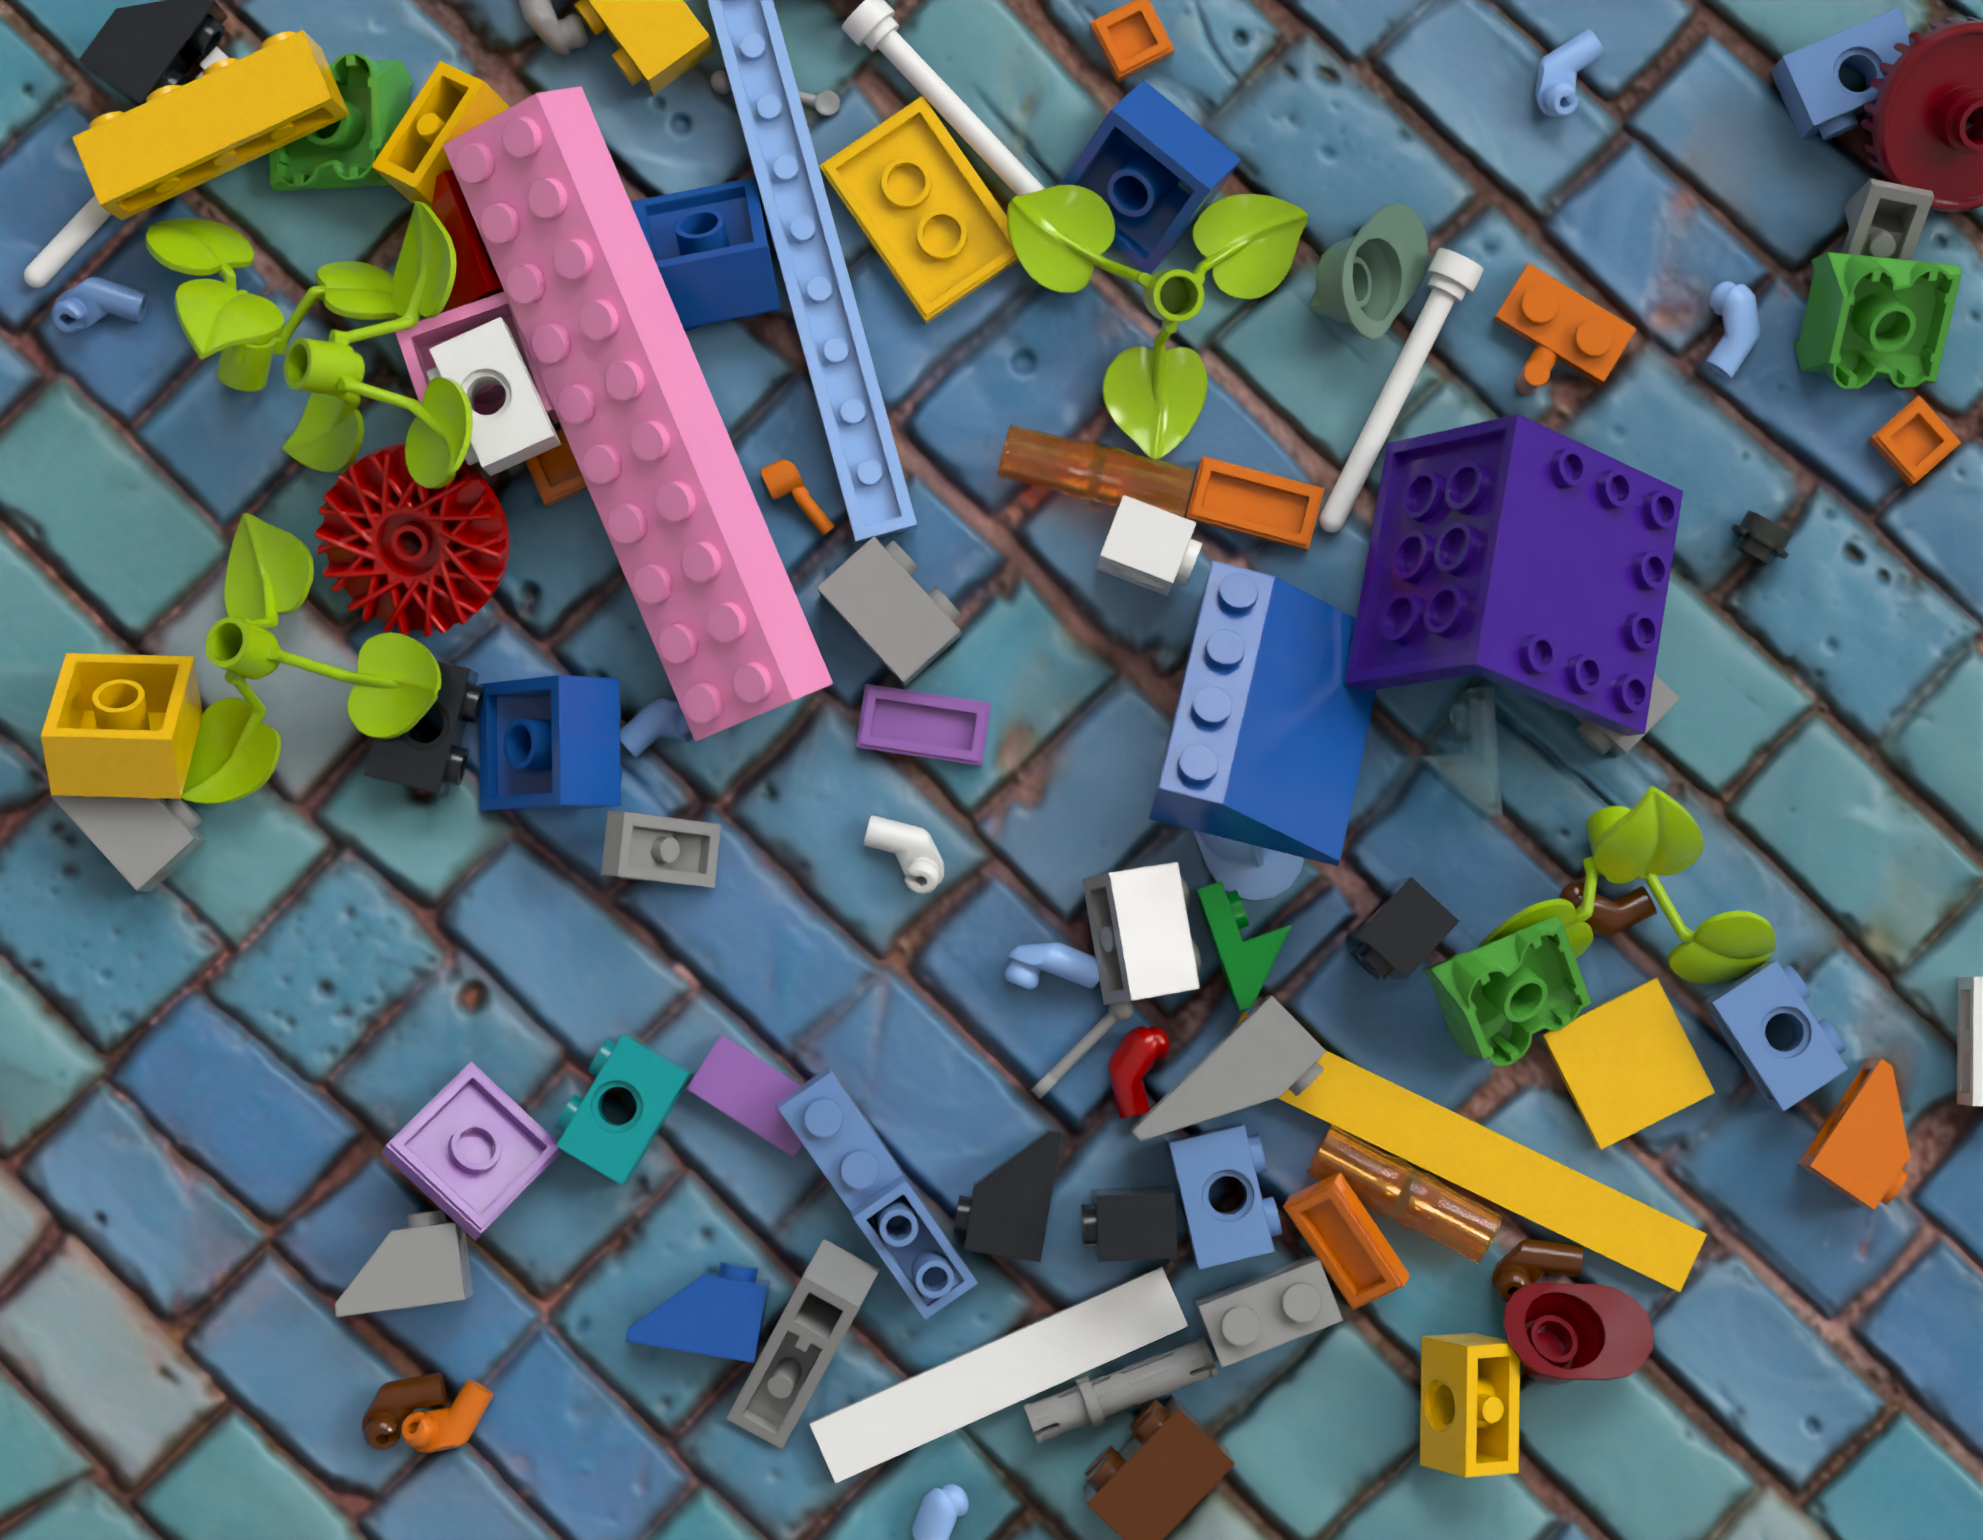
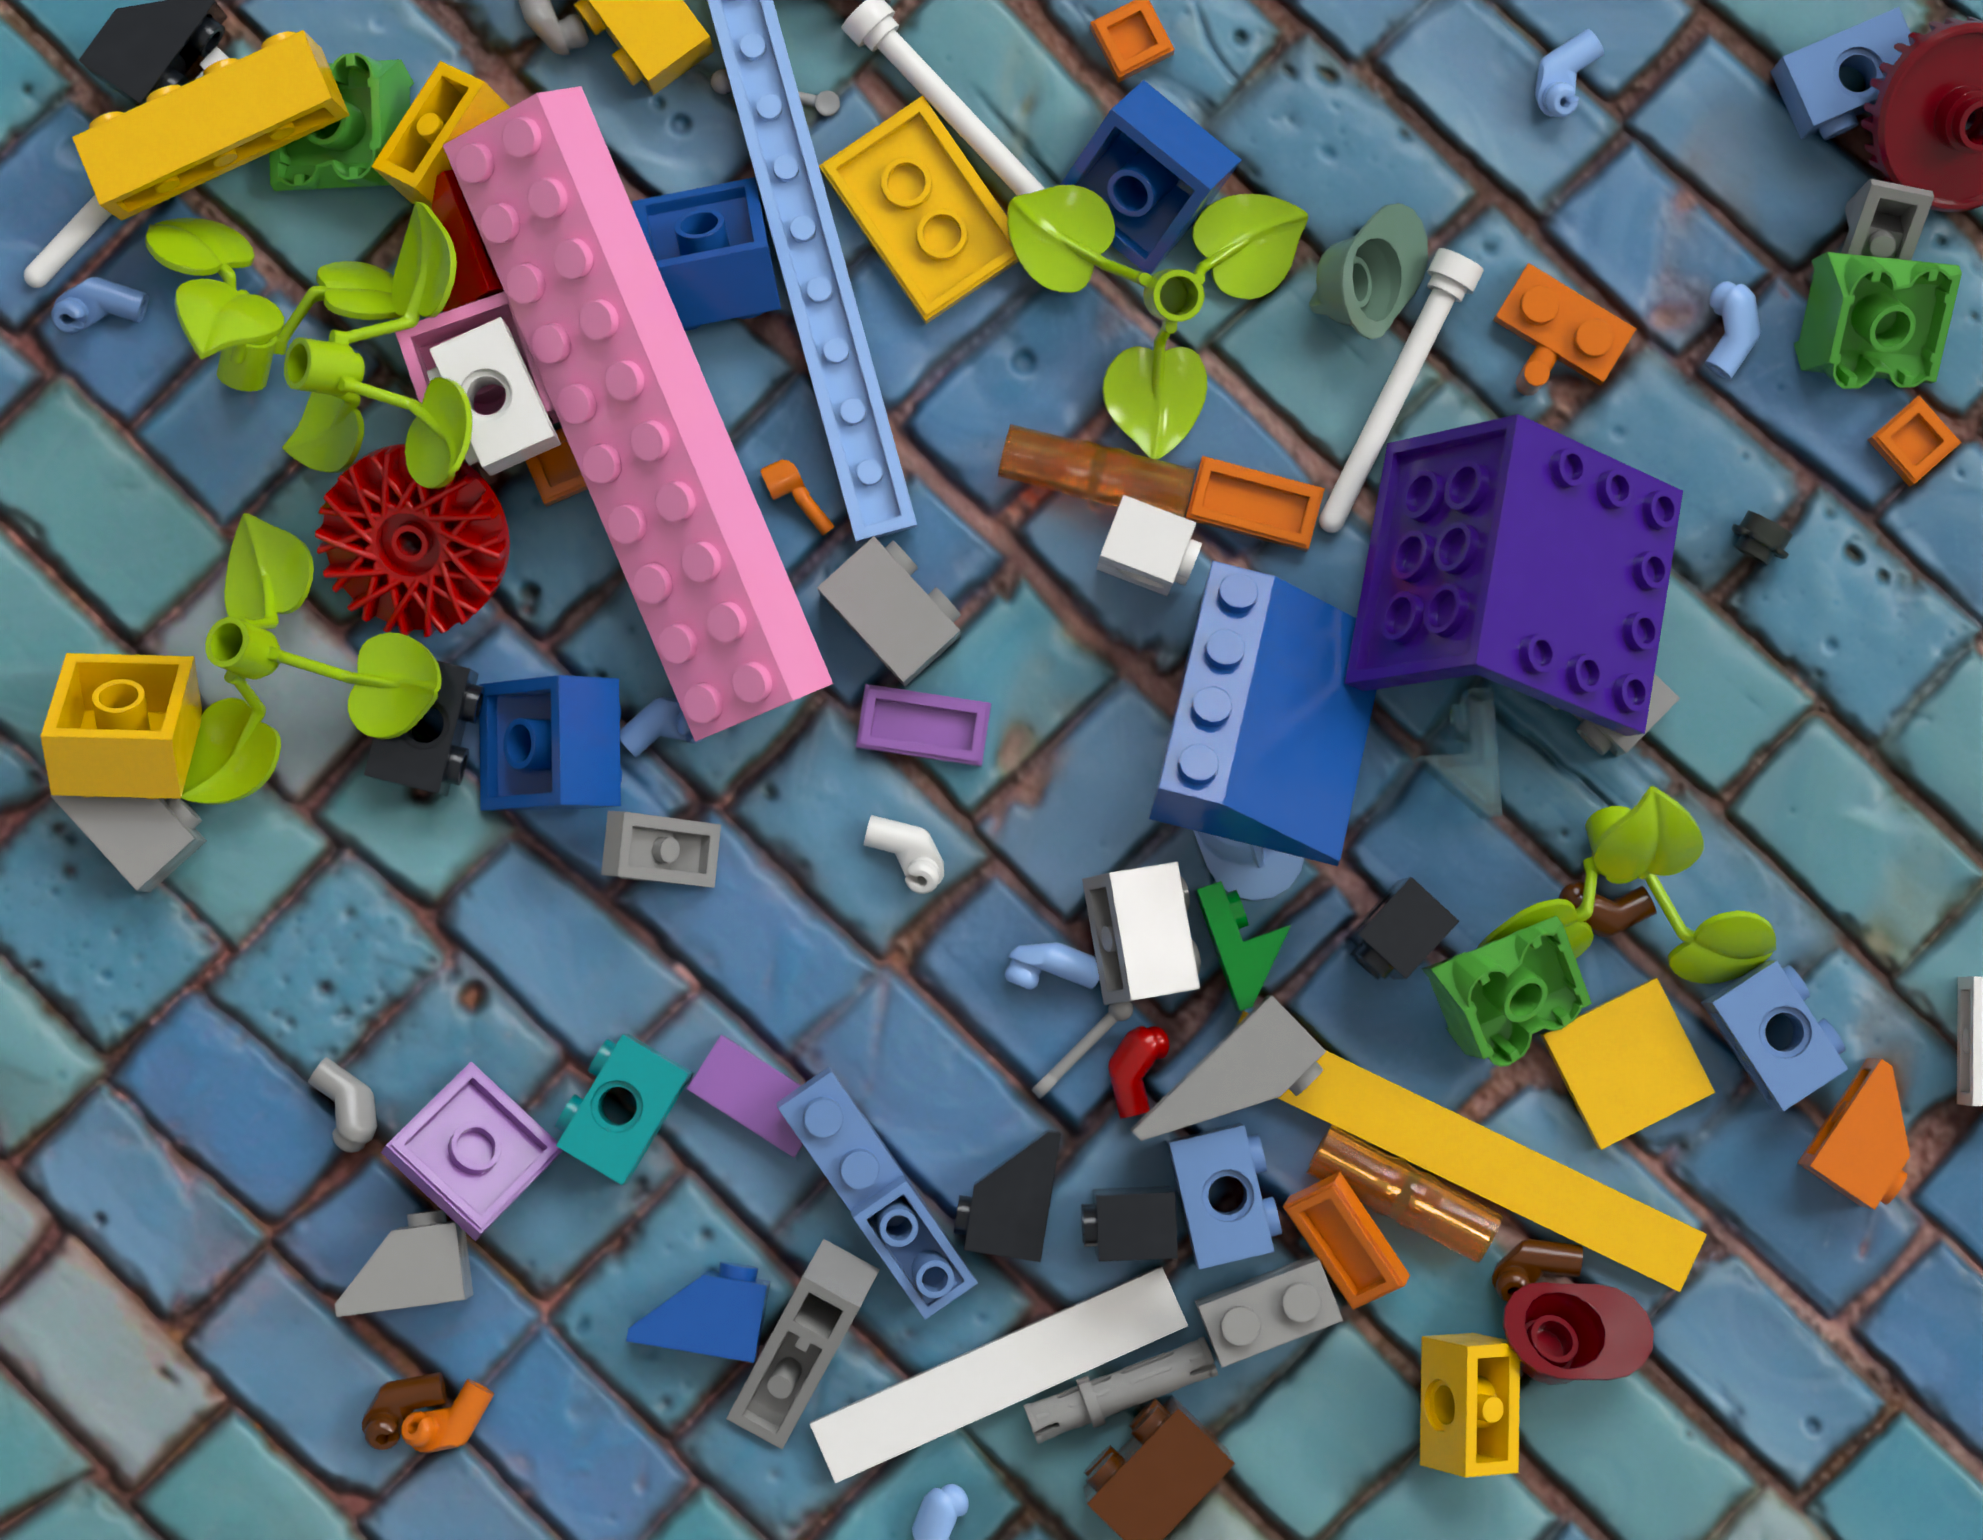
(353, 1105): none -> light grey arm

